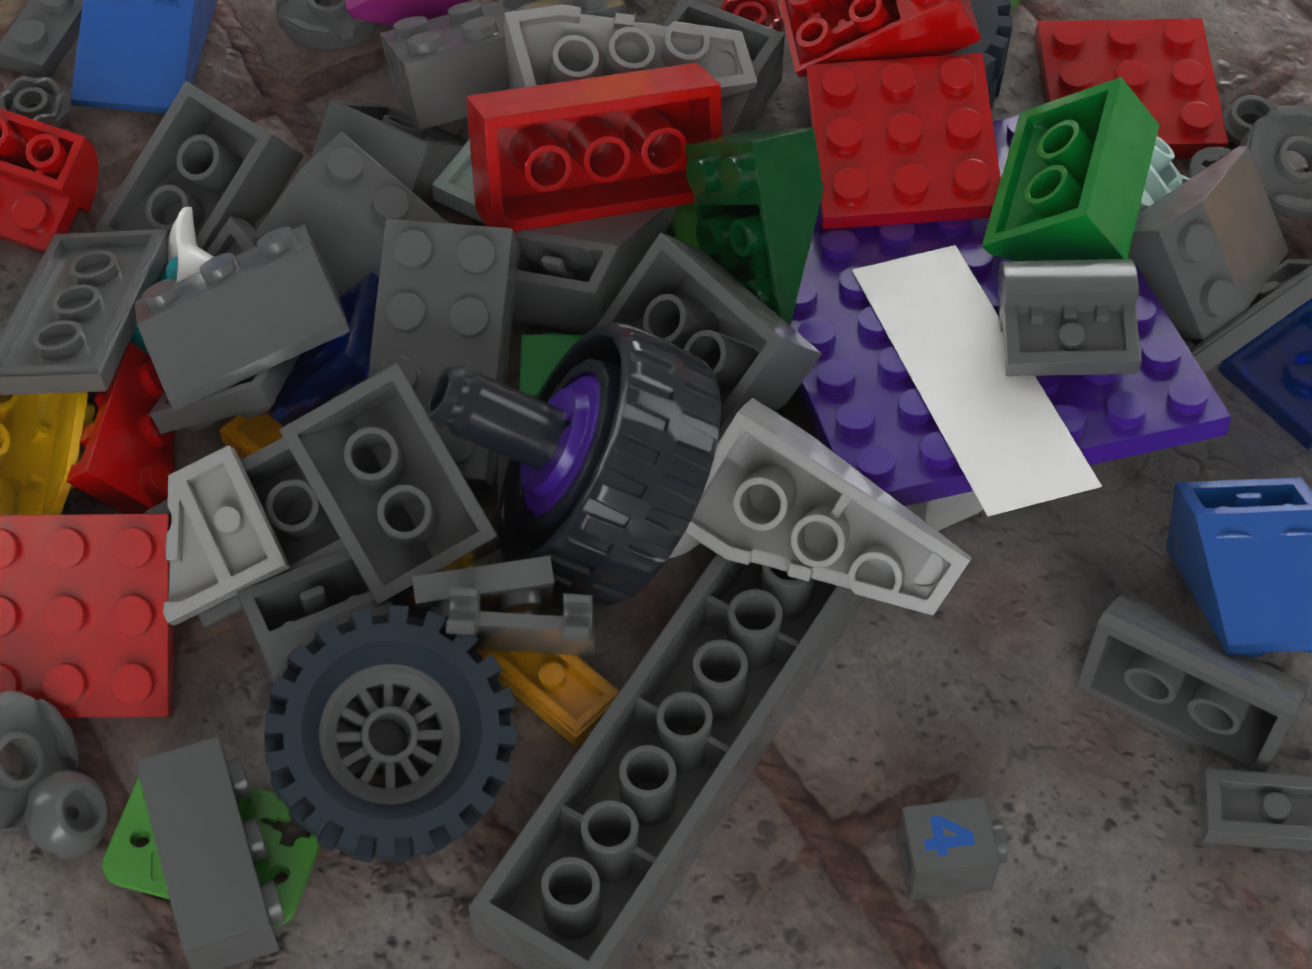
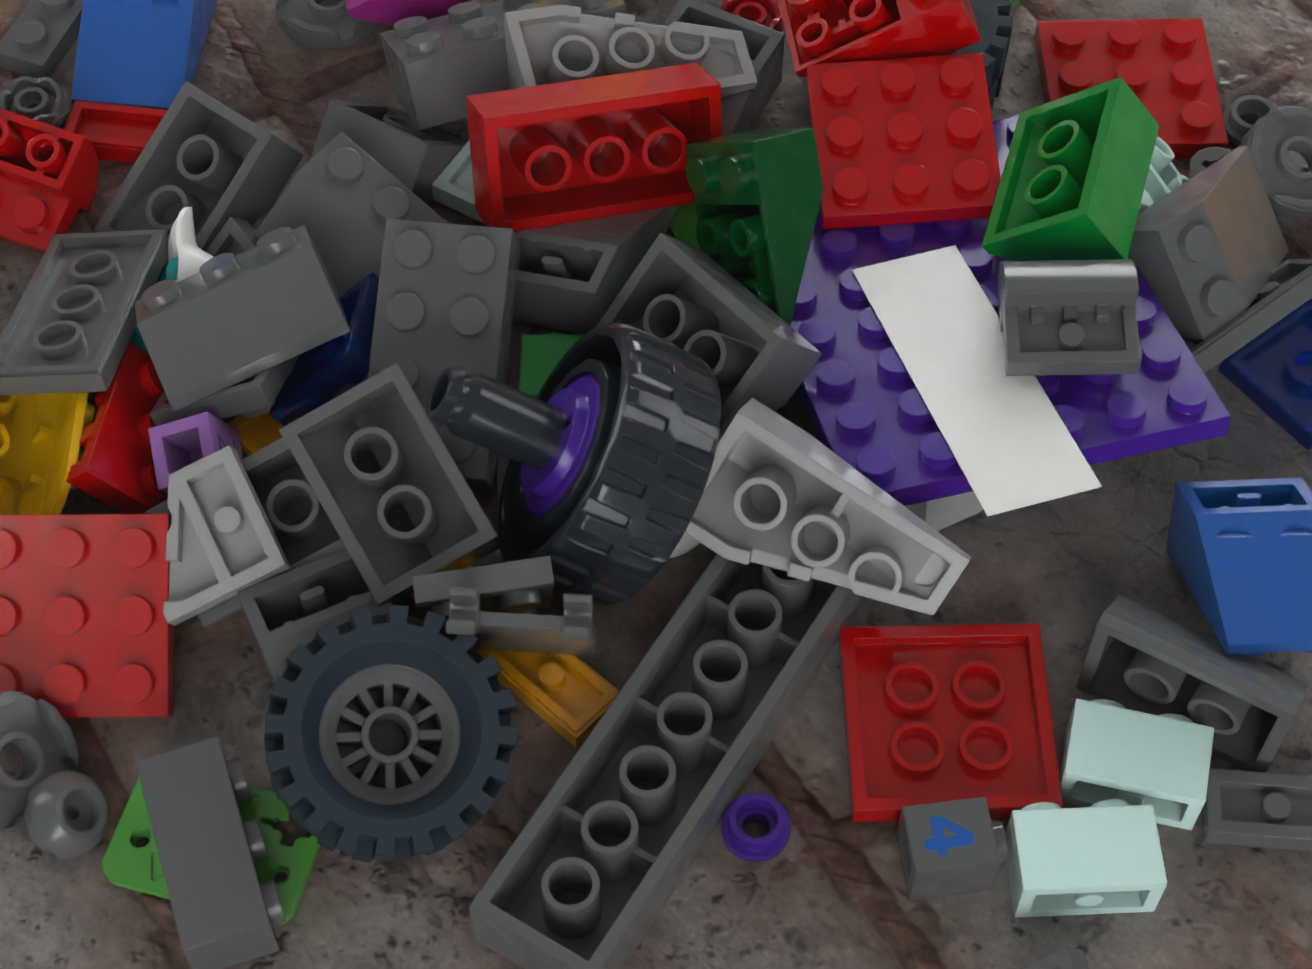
(114, 130): none -> red tile
(187, 441): none -> medium lavender brick
(755, 809): none -> dark purple plate
(946, 718): none -> red plate
(1084, 859): none -> light aqua brick
(1136, 759): none -> light aqua brick

